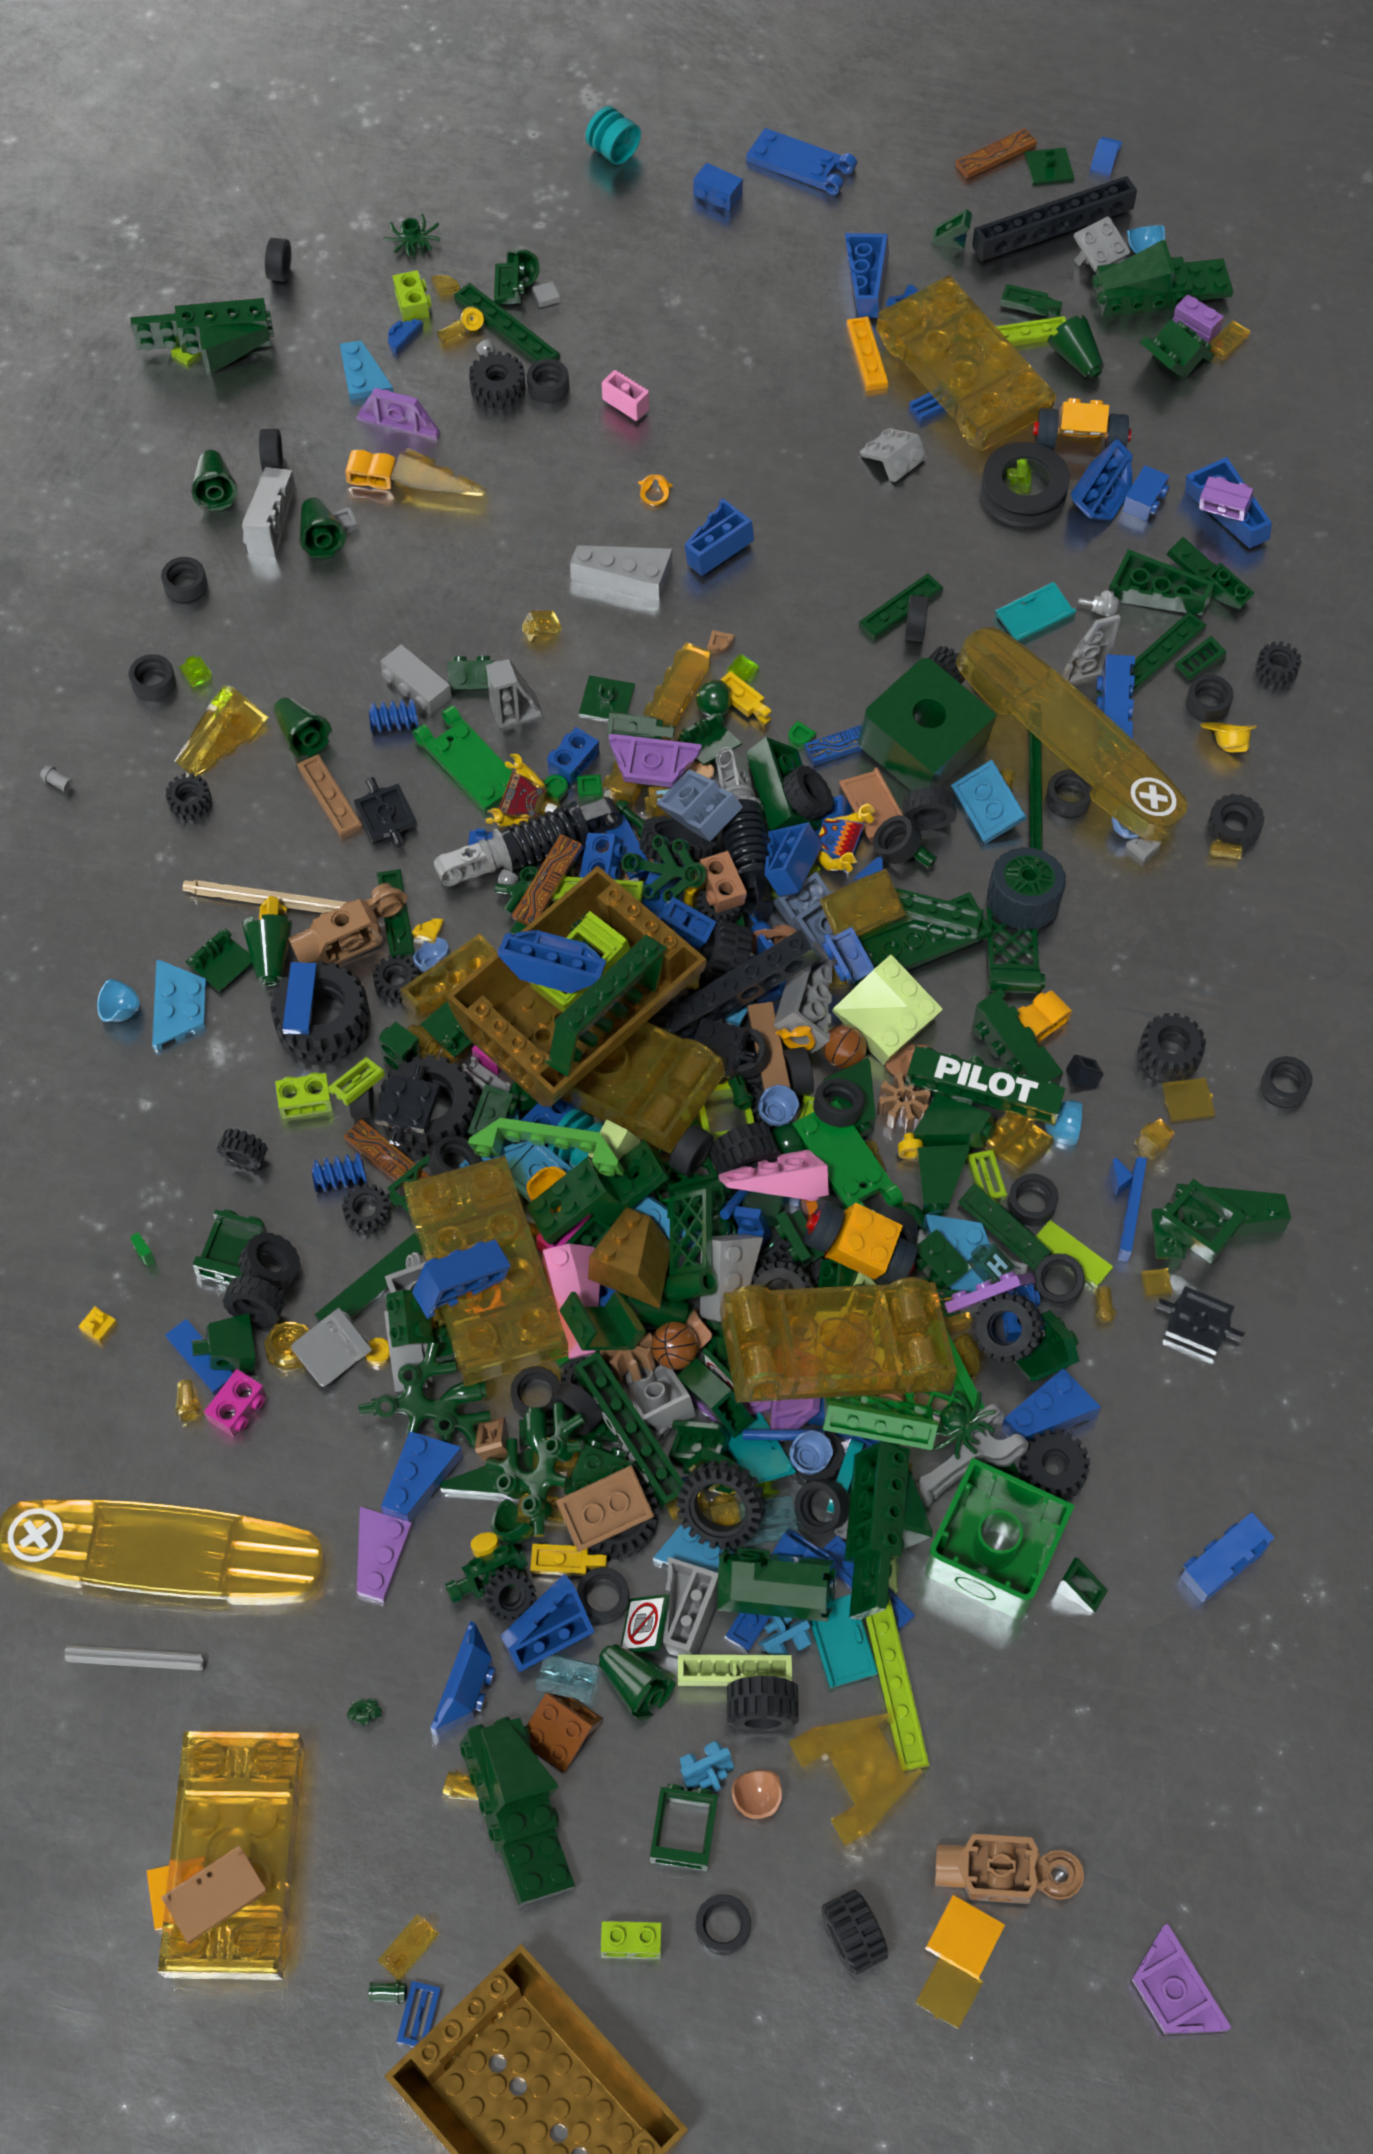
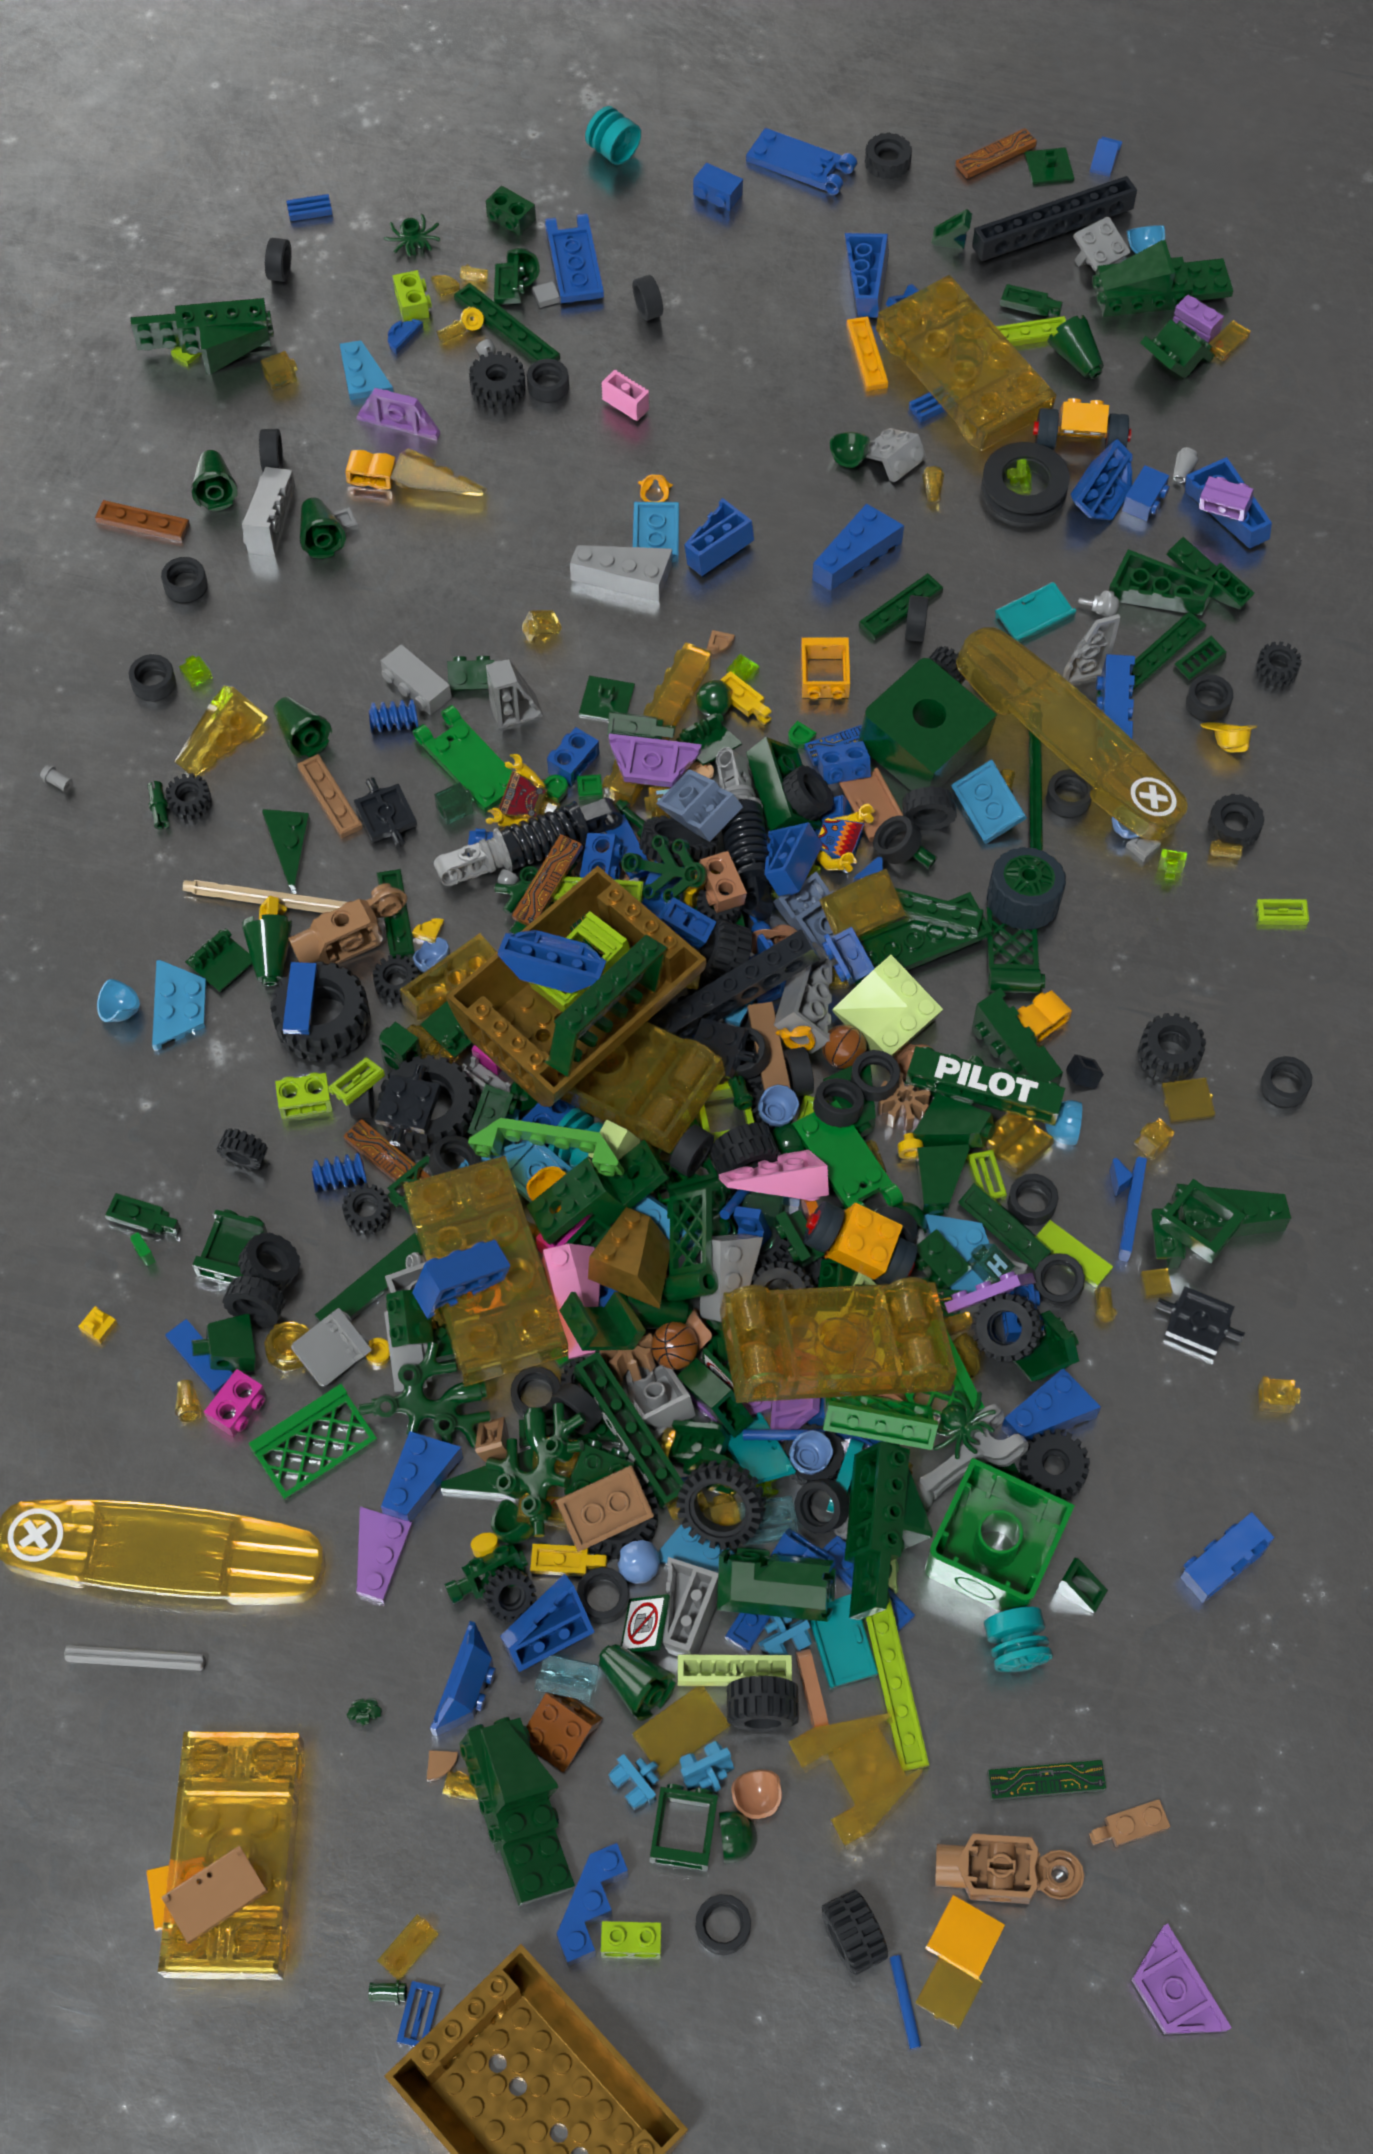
(141, 1215): none -> dark green hinge
(142, 520): none -> dark orange tile
(158, 805): none -> dark green pin
(279, 370): none -> clear yellow brick
(288, 835): none -> dark green wing
(302, 1420): none -> green fence
(309, 207): none -> blue tile
(440, 1763): none -> medium nougat tile
(454, 803): none -> clear green brick
(473, 274): none -> clear yellow pin
(510, 210): none -> dark green brick
(574, 260): none -> blue hinge
(590, 1903): none -> blue brick
(626, 1771): none -> dark azure hips
(639, 1562): none -> medium blue hair
(647, 297): none -> black tyre
(657, 526): none -> dark azure tile
(668, 1439): none -> clear yellow tile
(691, 1725): none -> clear yellow door
(738, 1836): none -> dark green helmet
(811, 1688): none -> nougat beam
(834, 649): none -> light orange window
(843, 762): none -> blue brick
(849, 448): none -> dark green helmet
(858, 544): none -> blue wedge
(880, 1058): none -> black tyre
(888, 168): none -> black tyre
(905, 2002): none -> blue bar
(933, 482): none -> clear yellow cone
(1018, 1639): none -> teal wheel
(1046, 1780): none -> dark green tile
(1132, 1824): none -> medium nougat plate
(1171, 862): none -> clear neon green tile
(1185, 462): none -> light grey cone
(1271, 1401): none -> clear yellow brick
(1283, 915): none -> lime tile

